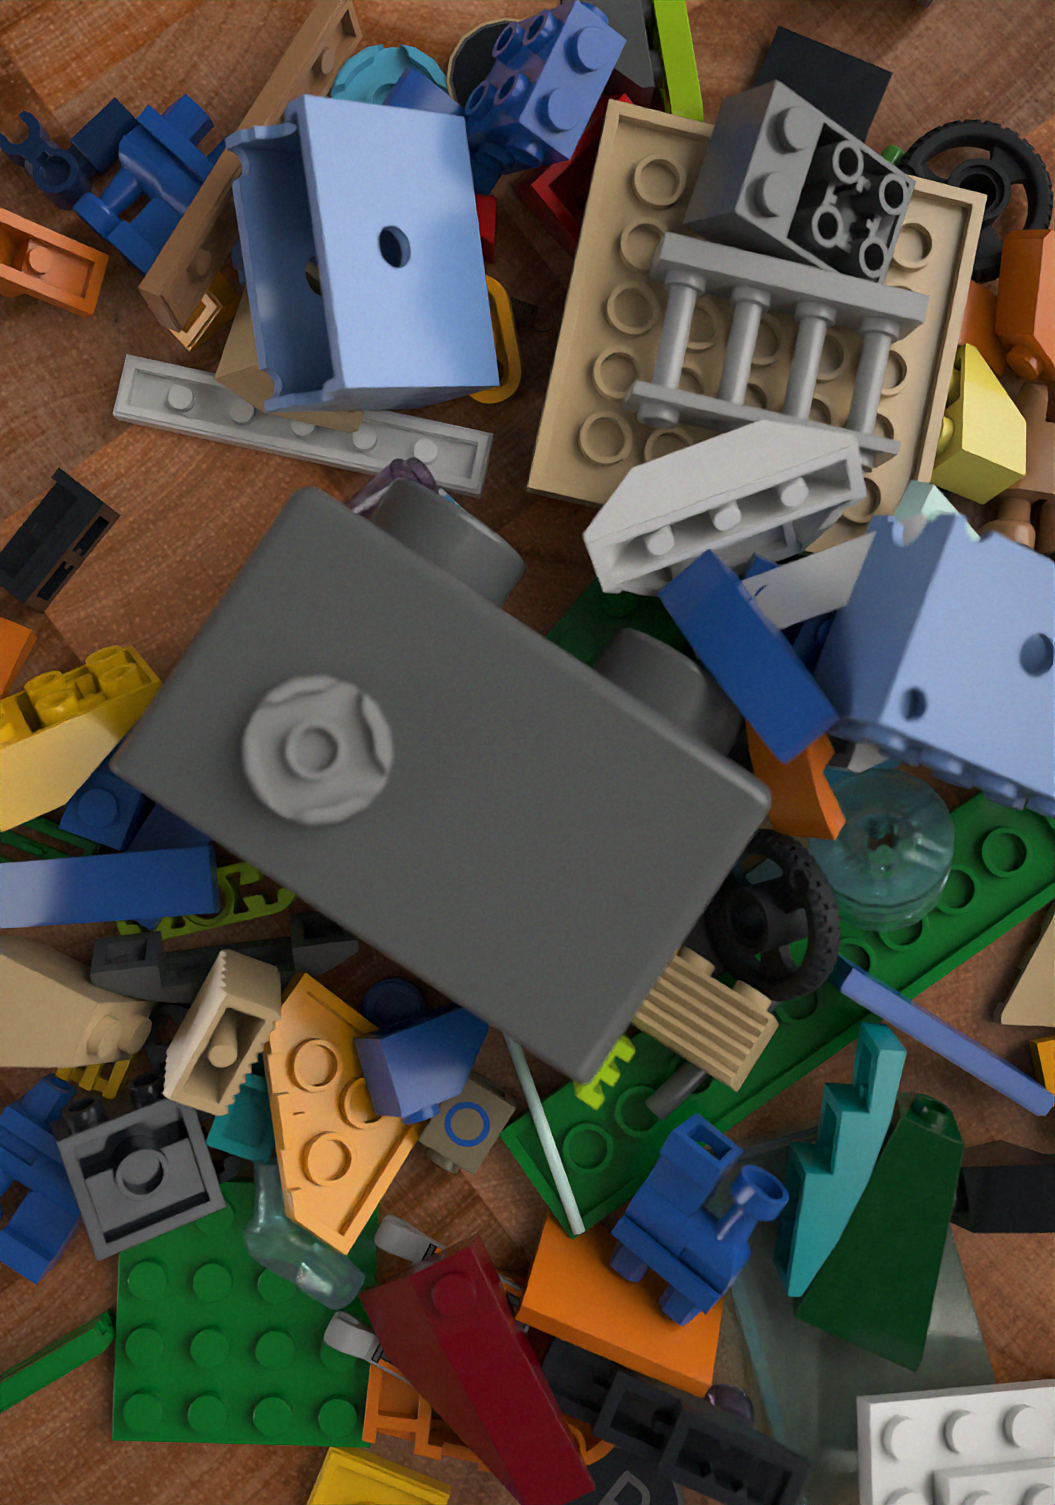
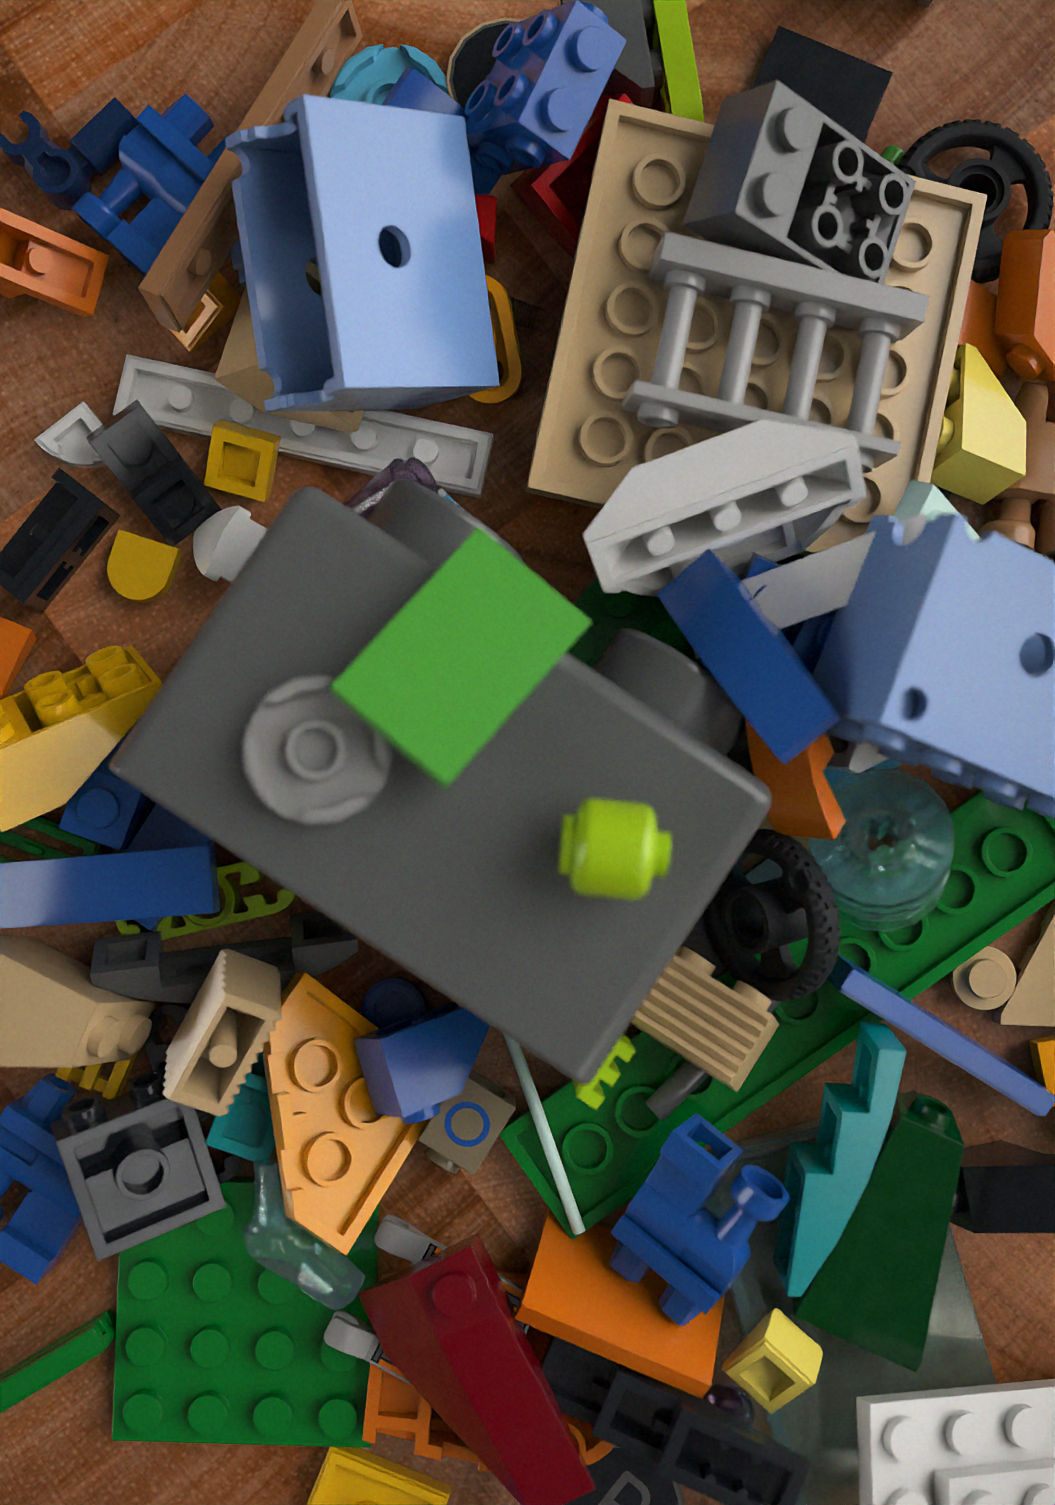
(68, 440): none -> white tile
(142, 567): none -> yellow tile
(153, 473): none -> black slope
(226, 543): none -> white tile
(242, 460): none -> yellow tile
(460, 658): none -> bright green tile
(613, 849): none -> lime head
(775, 1361): none -> light yellow slope
(984, 979): none -> tan plate

